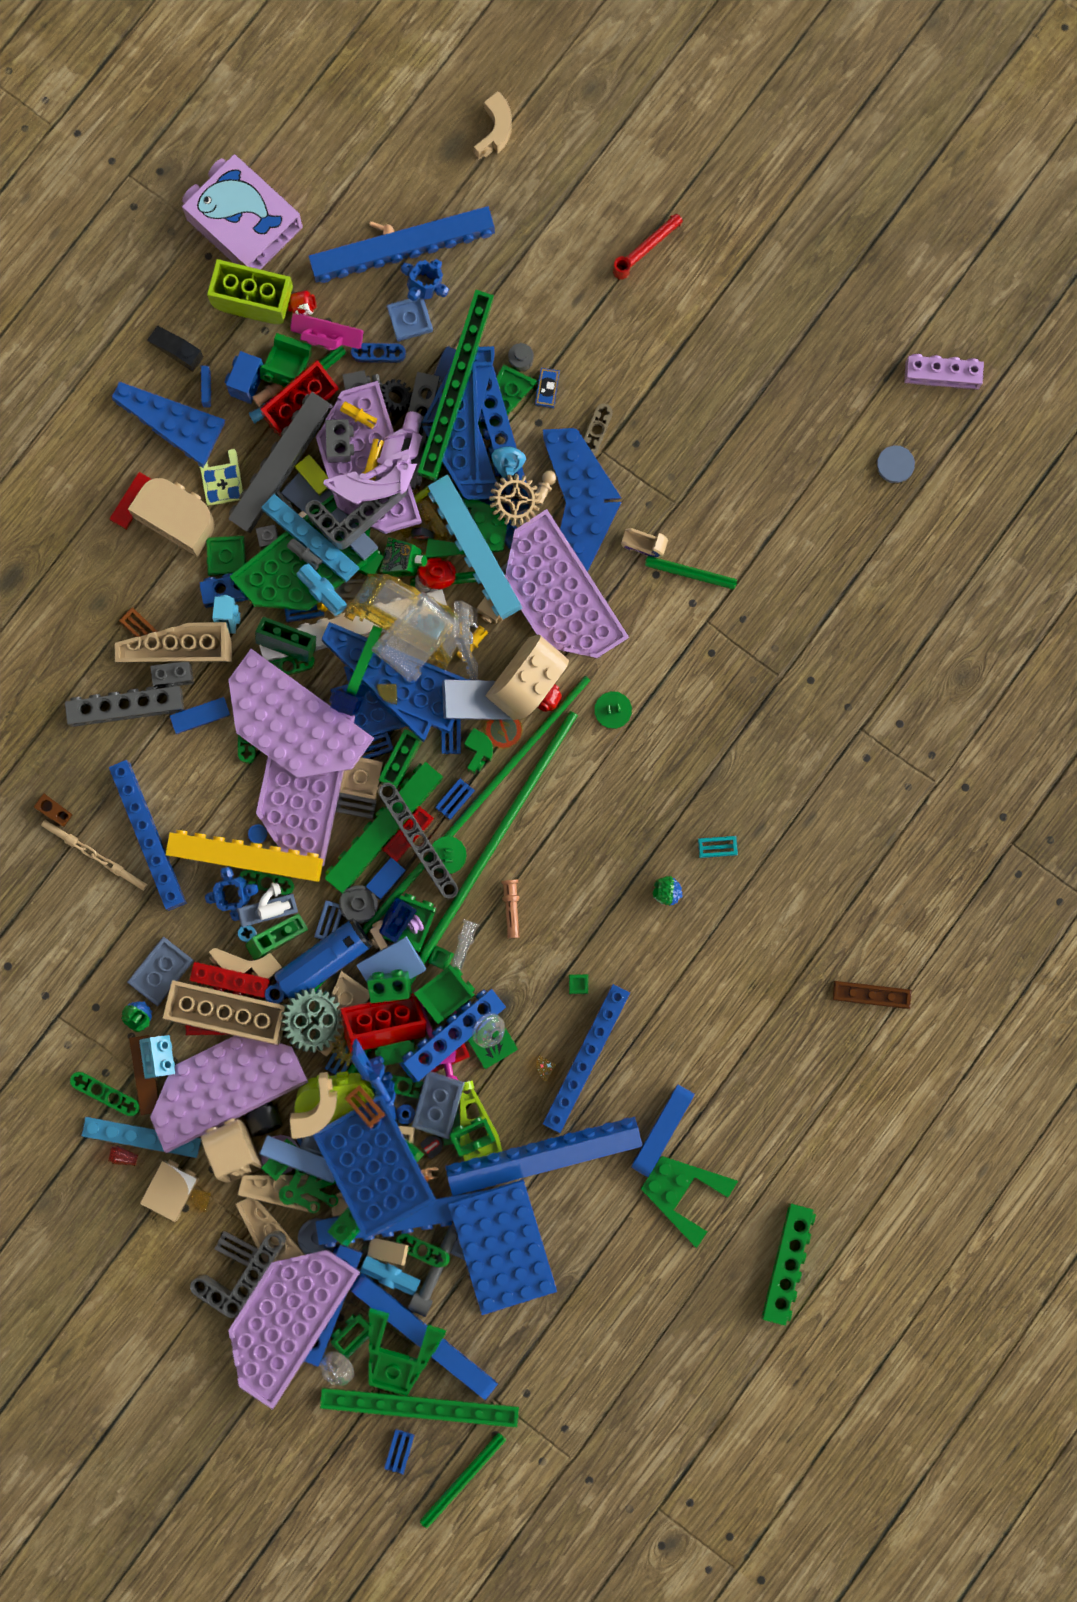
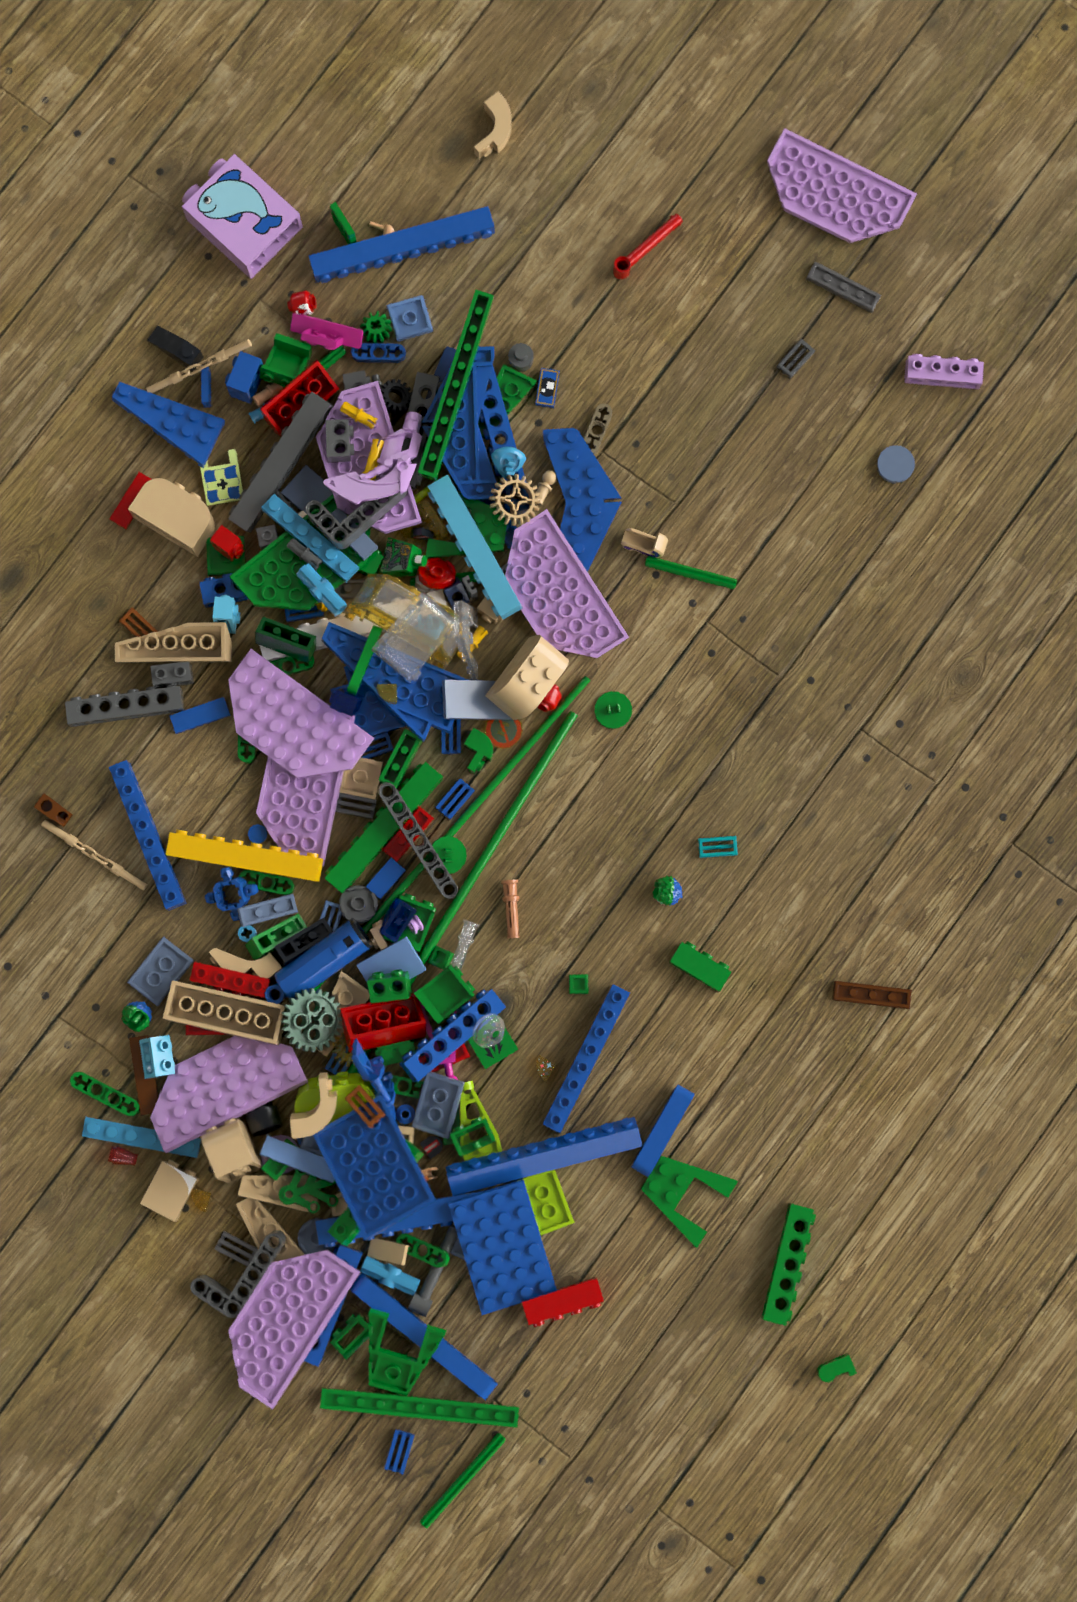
(220, 356): none -> tan piece
(227, 543): none -> red brick
(250, 292): lime brick -> none
(273, 909): white plant -> none
(301, 942): none -> black slope
(312, 474): neon yellow tile -> none
(339, 1366): clear piece -> none
(342, 224): none -> green tile
(376, 321): none -> green gear
(432, 271): blue piece -> none
(455, 587): none -> dark blue brick
(469, 588): none -> dark grey tile
(548, 1201): none -> lime plate
(563, 1301): none -> red brick
(700, 966): none -> green brick
(786, 370): none -> dark grey tile
(835, 190): none -> lavender plate
(835, 1367): none -> green leg
(843, 287): none -> flat silver tile

